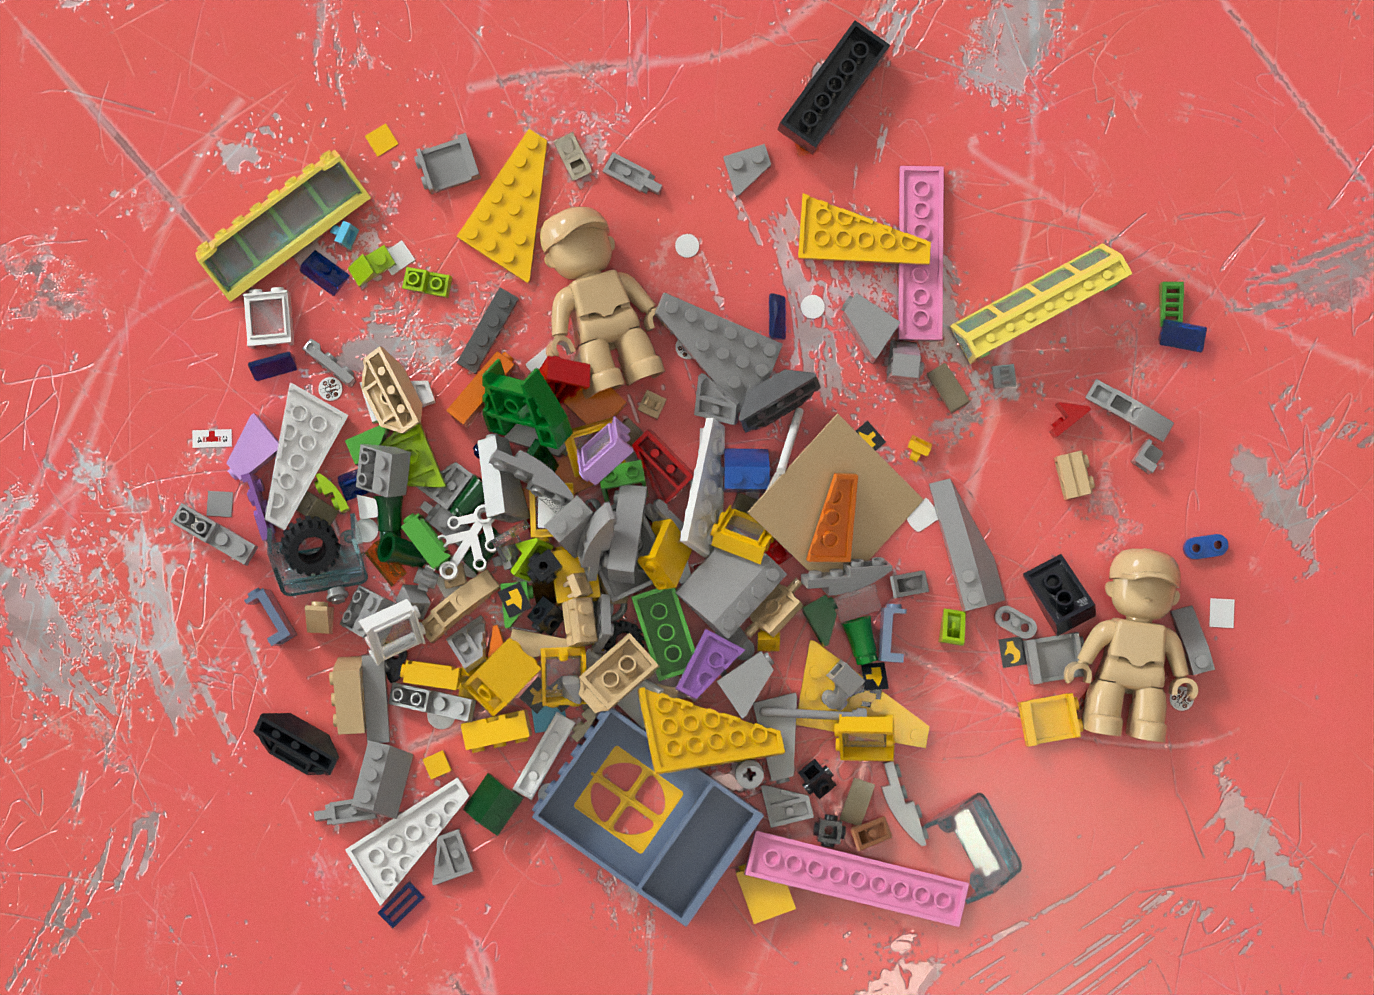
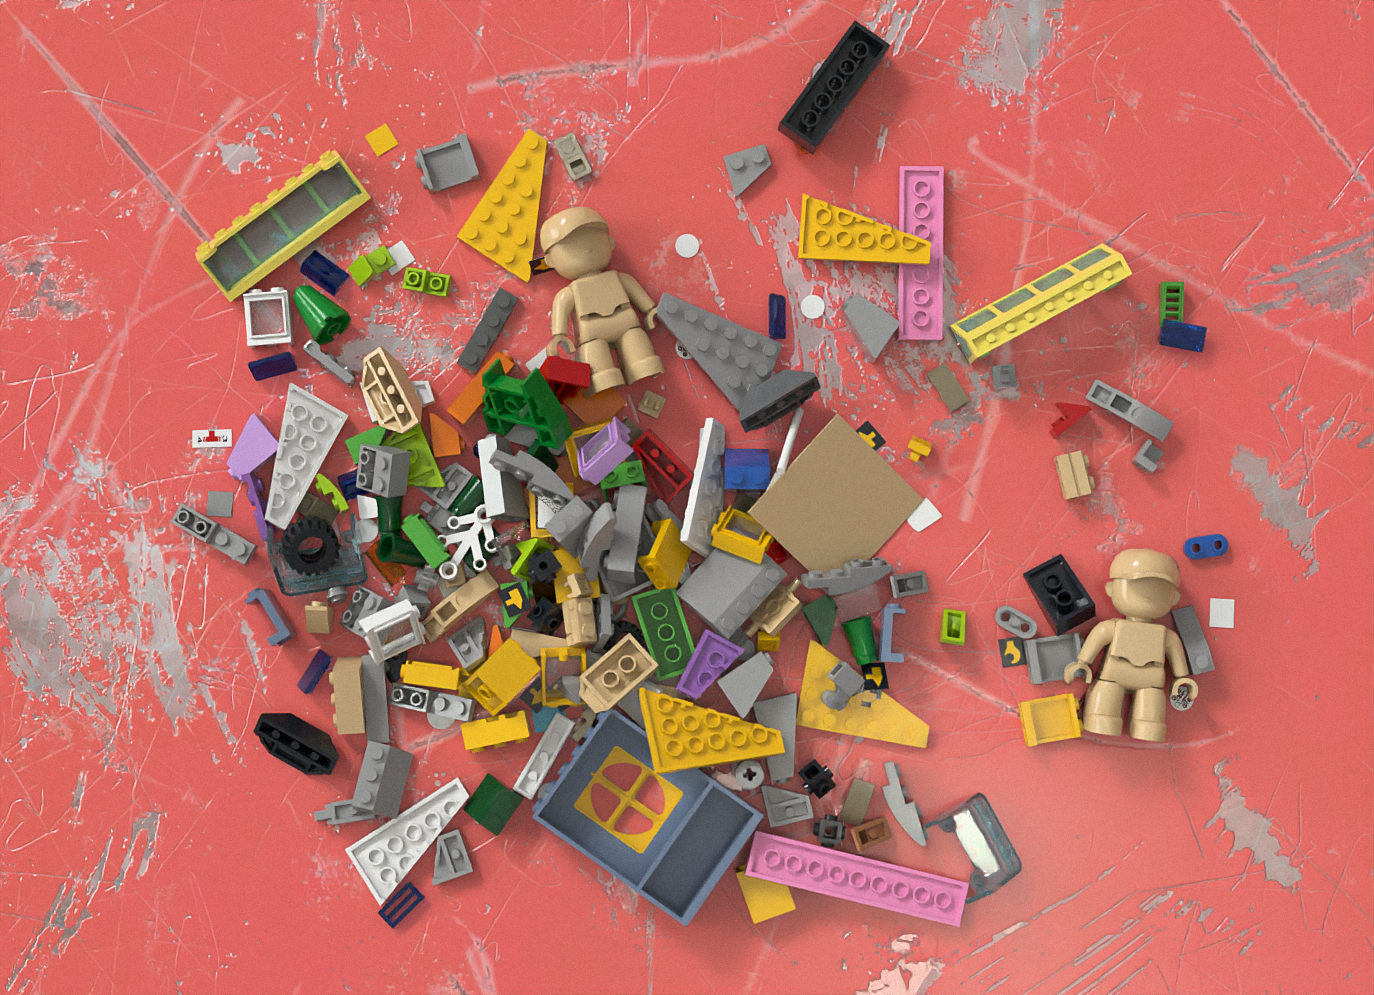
(314, 671): none -> clear blue slope
(320, 314): none -> green cone
(330, 388): white sticker -> none
(345, 234): medium azure tile -> none
(437, 764): yellow tile -> none
(445, 439): none -> orange slope
(539, 266): none -> black sticker
(631, 174): light grey hinge -> none
(715, 402): light grey wing -> none
(811, 714): light grey piece -> none
(836, 523): orange wing -> none
(865, 738): yellow window -> none
(904, 363): light grey wedge -> none
(967, 551): light grey wedge -> none

